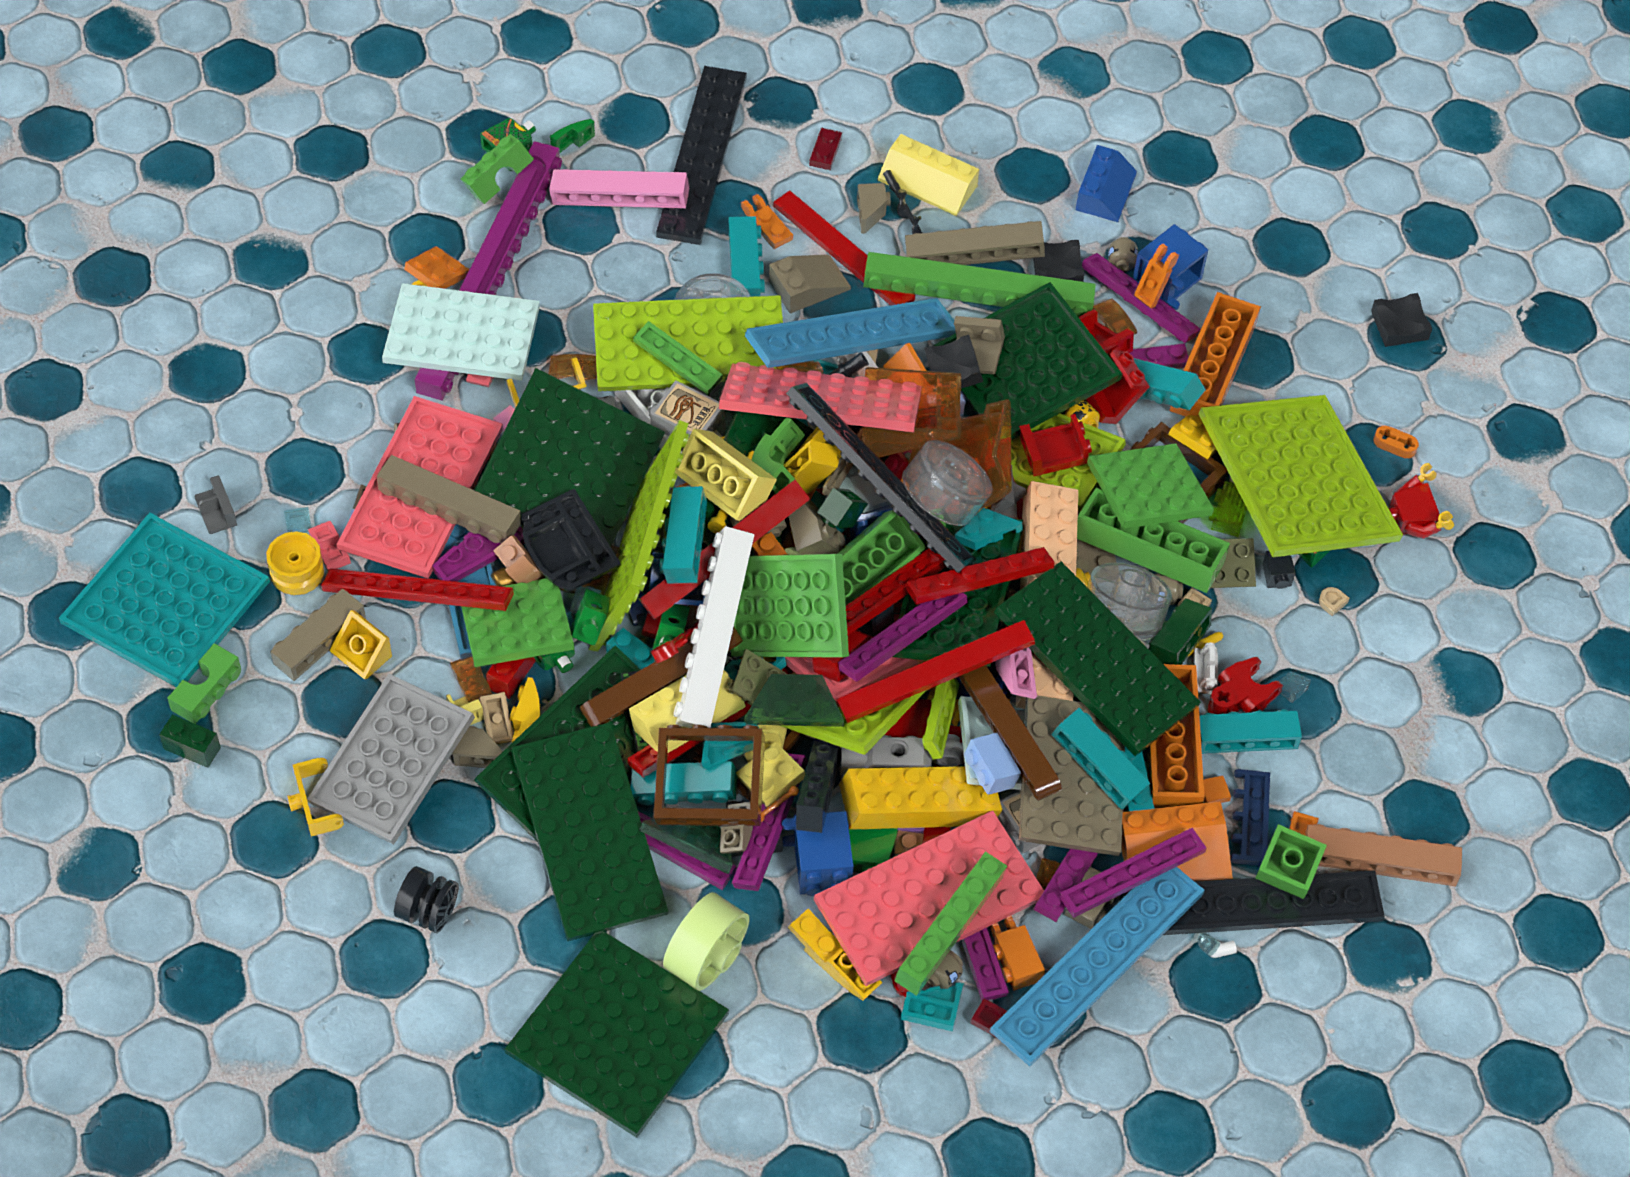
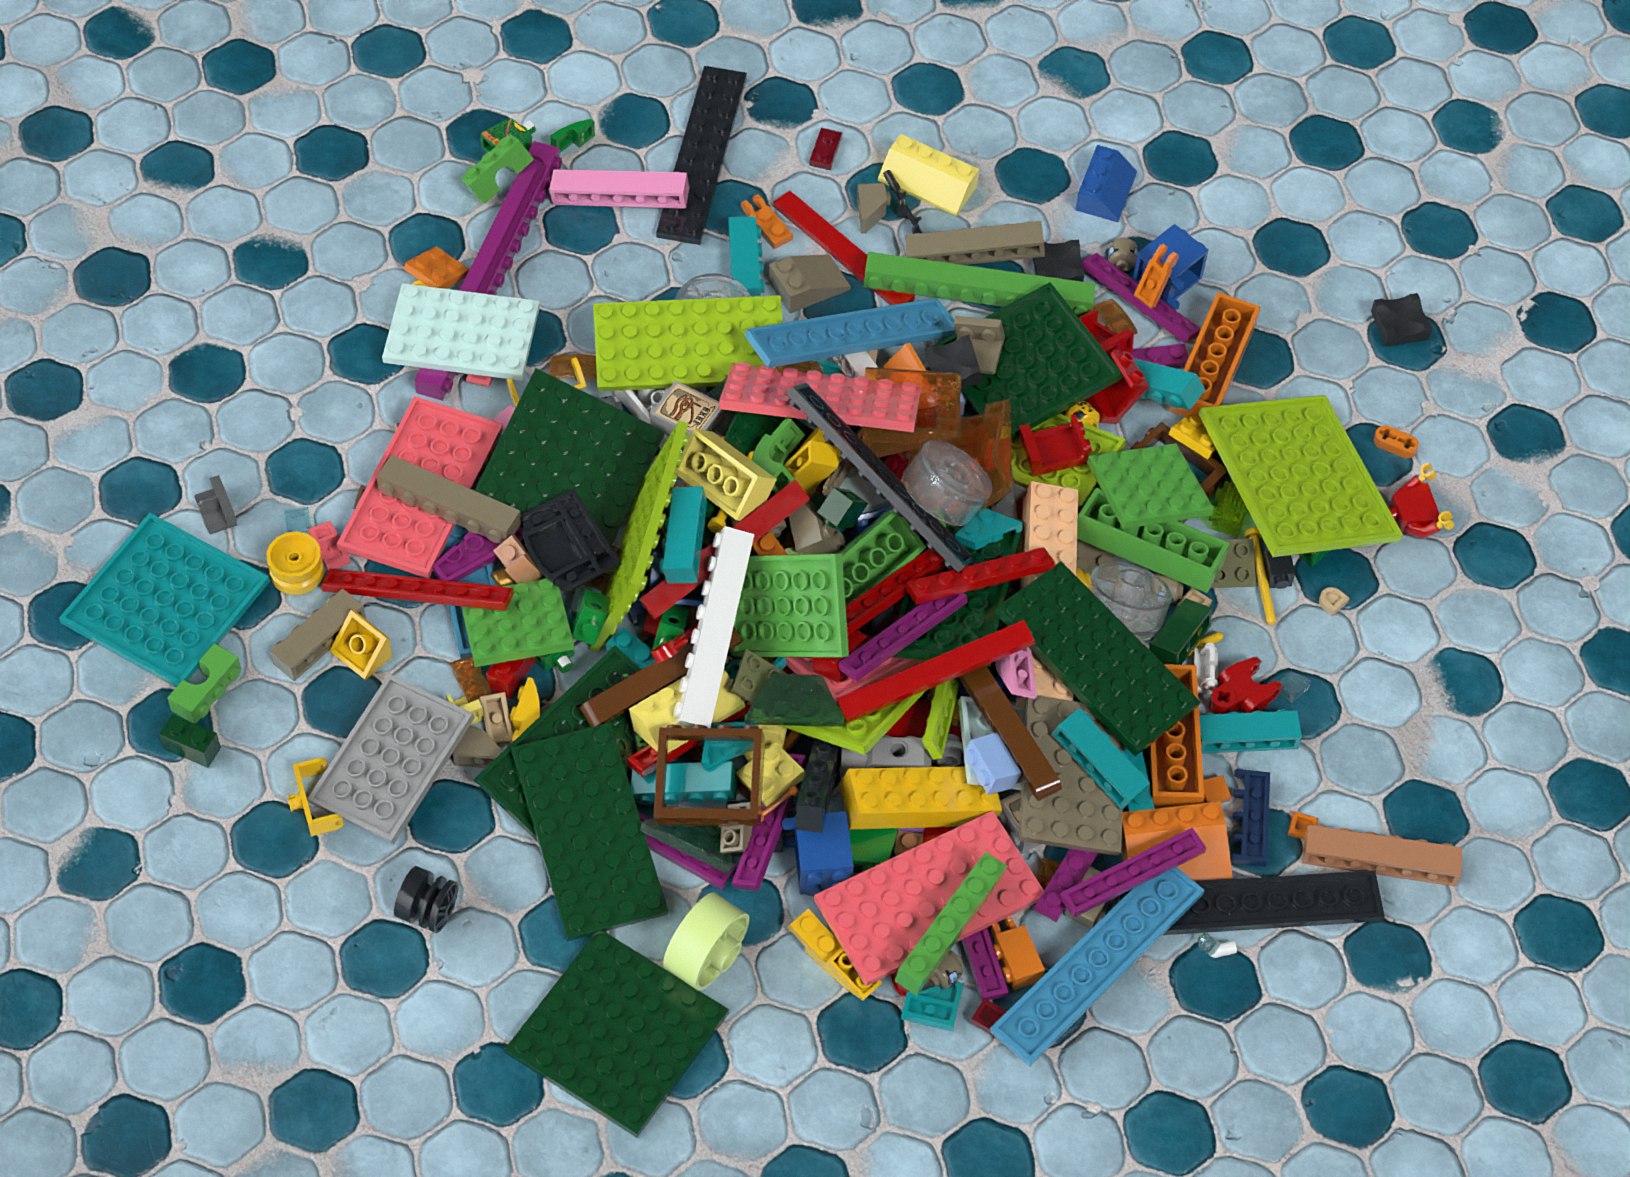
(678, 358): bright green plate -> none
(851, 366): black pin -> none
(1262, 576): none -> yellow bar
(1291, 861): bright green brick -> none

